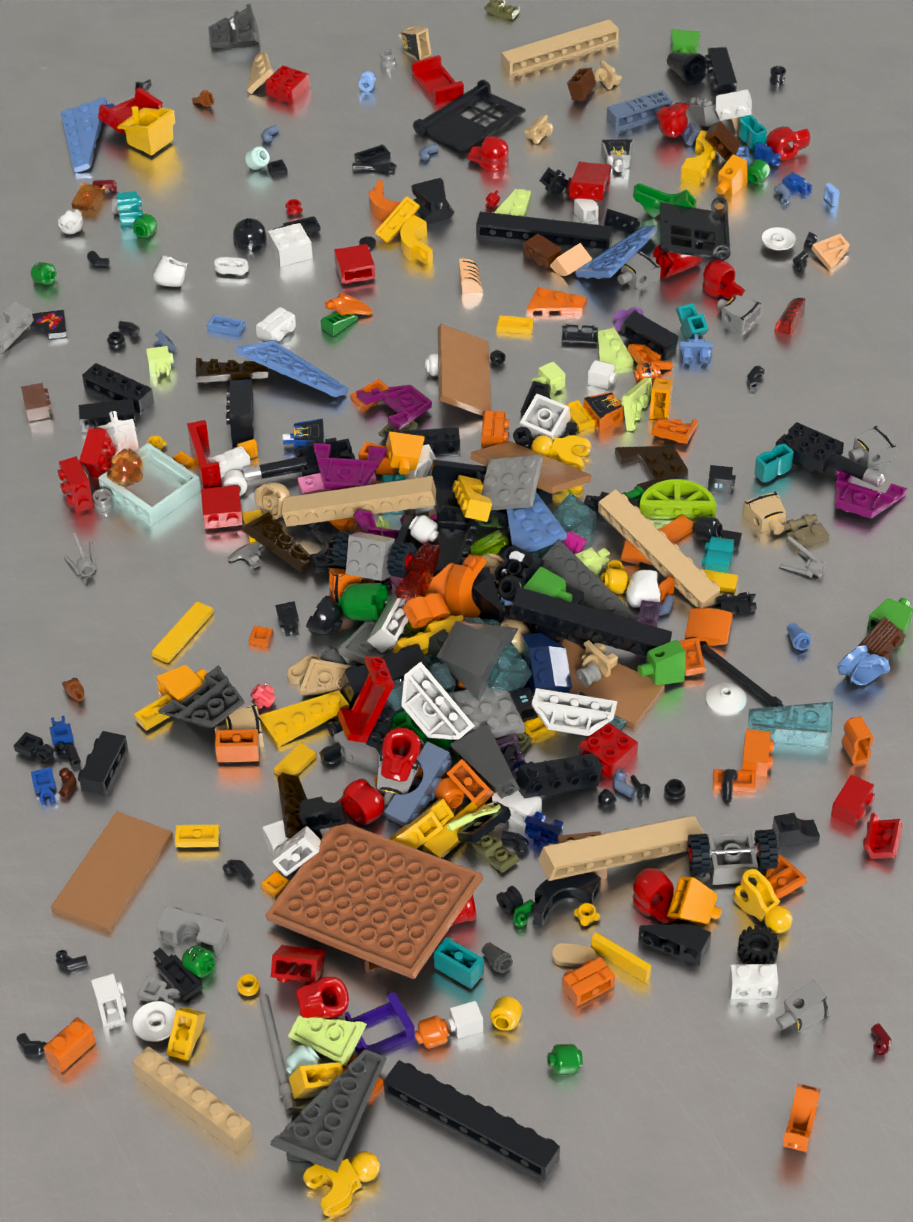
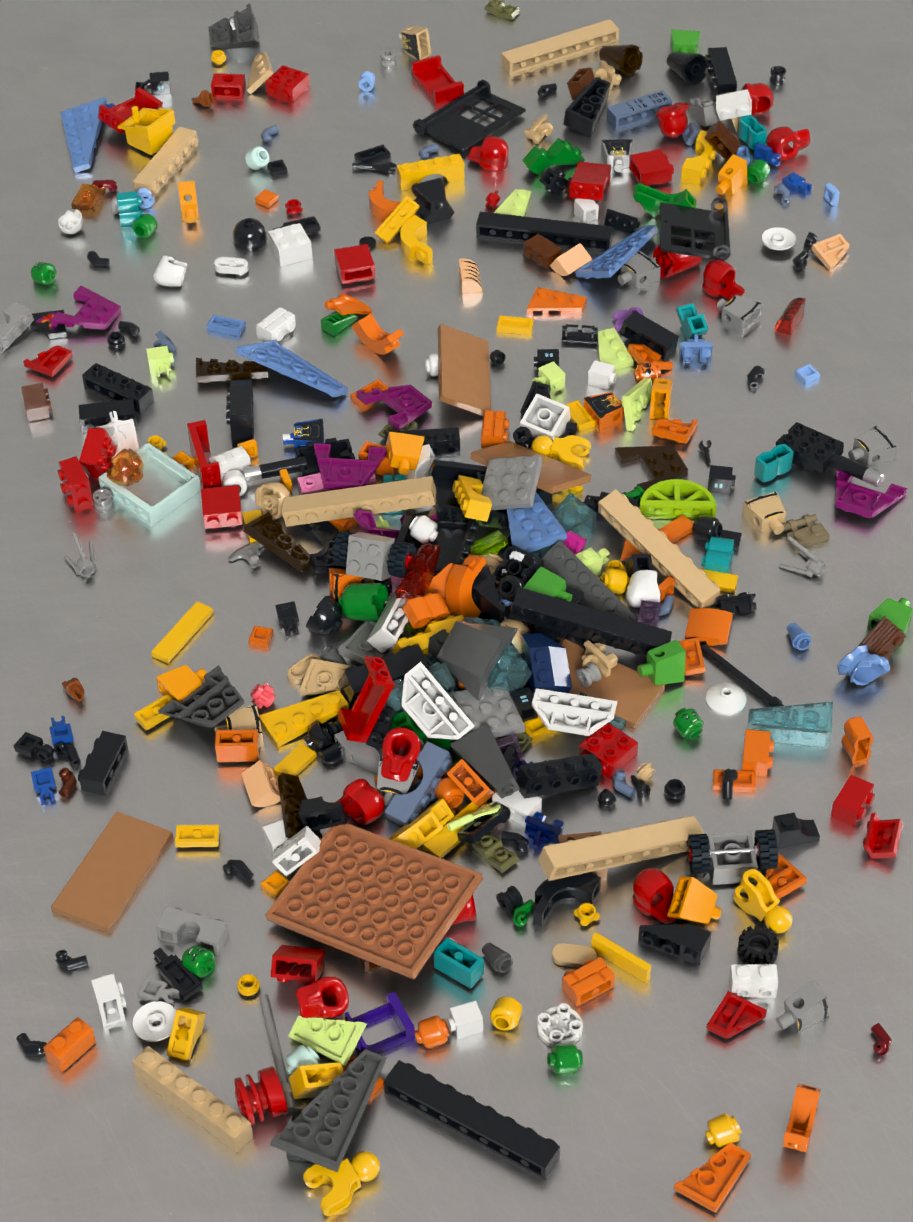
(50, 361): none -> red wing
(94, 314): none -> magenta wing
(146, 198): none -> light blue wheel
(159, 83): none -> black brick
(166, 160): none -> tan brick
(188, 208): none -> light orange torso
(218, 57): none -> yellow plate
(228, 85): none -> red brick
(260, 1096): none -> red wheel
(261, 785): none -> light nougat brick
(266, 198): none -> orange tile
(285, 480): none -> light orange tile
(318, 736): none -> black piece
(374, 337): none -> orange arch
(412, 173): none -> yellow arch
(545, 89): none -> black arm
(546, 356): none -> black brick
(559, 153): none -> green arch
(559, 1025): none -> white tile
(587, 107): none -> black wedge
(622, 57): none -> dark brown cone
(638, 562): none -> black brick
(645, 771): none -> tan plate
(651, 167): none -> red brick
(688, 723): none -> green head
(706, 450): none -> black hand
(715, 1178): none -> orange wing
(723, 1130): none -> yellow head
(734, 1016): none -> red wing
(761, 97): none -> red piece
(807, 374): none -> light blue tile

